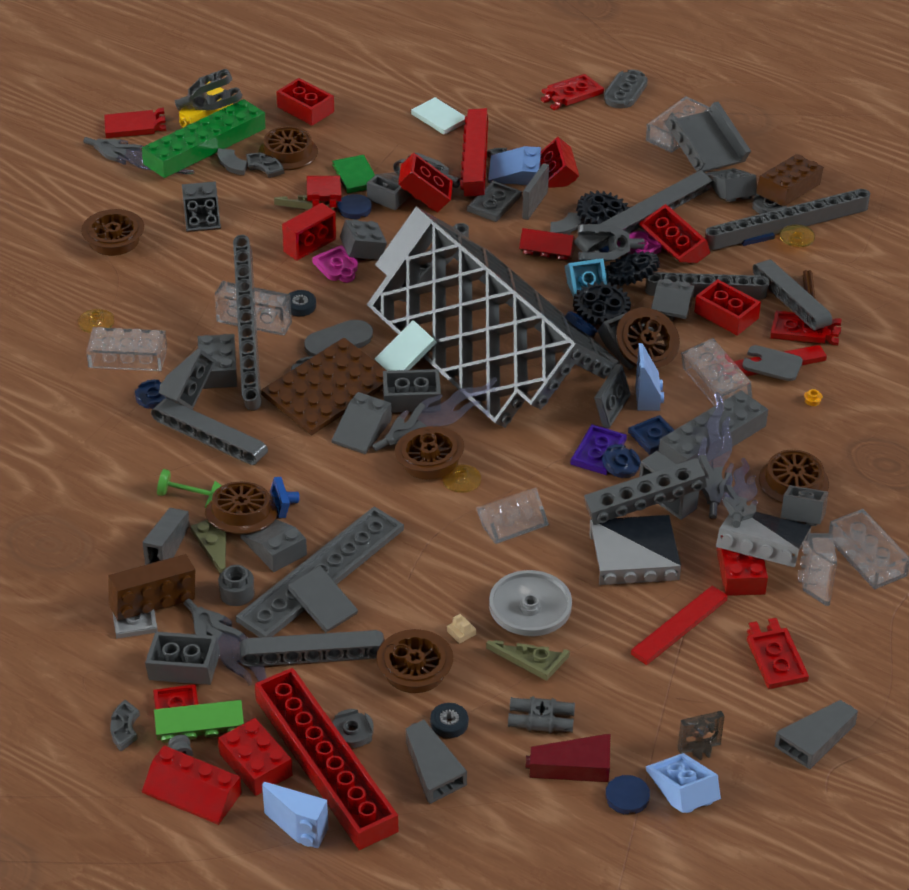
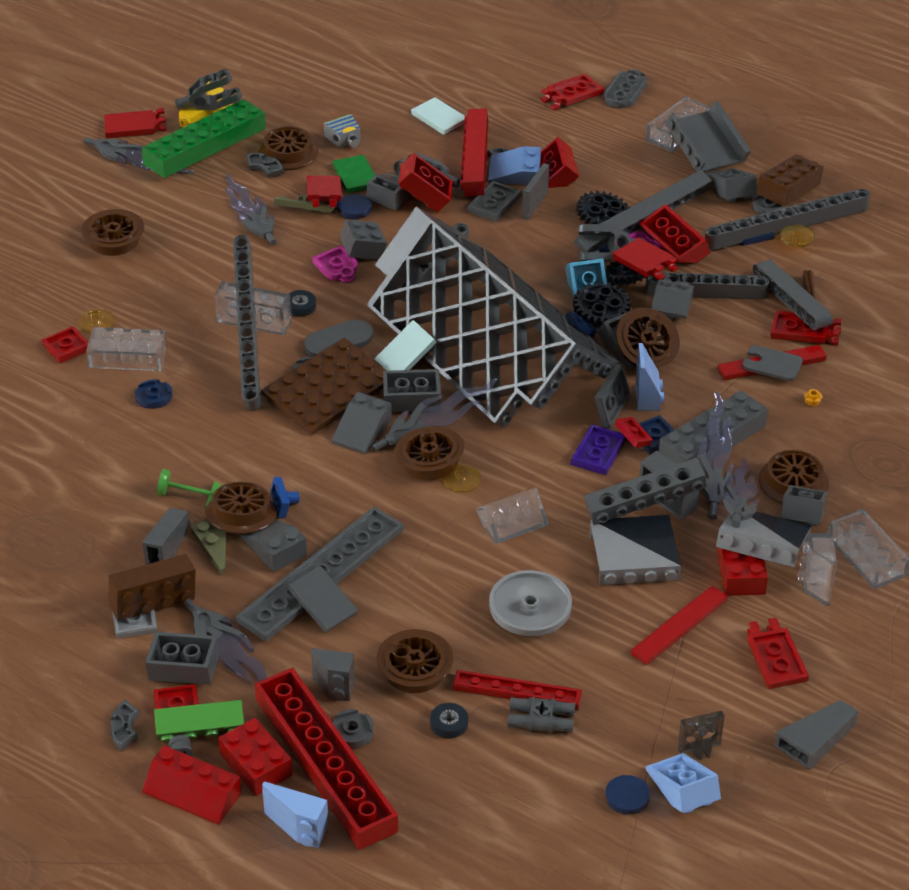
(65, 344): none -> red tile
(188, 379): dark grey slope -> none
(201, 206): dark grey slope -> none
(209, 431): dark grey beam -> none
(224, 352): dark grey brick -> none
(232, 163): dark grey tile -> none
(236, 585): dark grey piece -> none
(248, 210): none -> piece
(305, 101): red brick -> none
(309, 231): red brick -> none
(310, 648): dark grey beam -> none
(333, 672): none -> dark grey slope
(343, 131): none -> light grey torso
(434, 763): dark grey slope -> none
(461, 629): tan tile -> none
(508, 687): none -> red tile
(531, 658): olive wing -> none
(547, 243): red slope -> none
(567, 225): dark grey tile -> none
(572, 759): dark red slope -> none
(621, 461): dark blue tile -> none
(633, 432): none -> red plate
(645, 258): none -> red tile
(714, 371): clear brick -> none
(727, 307): red brick -> none

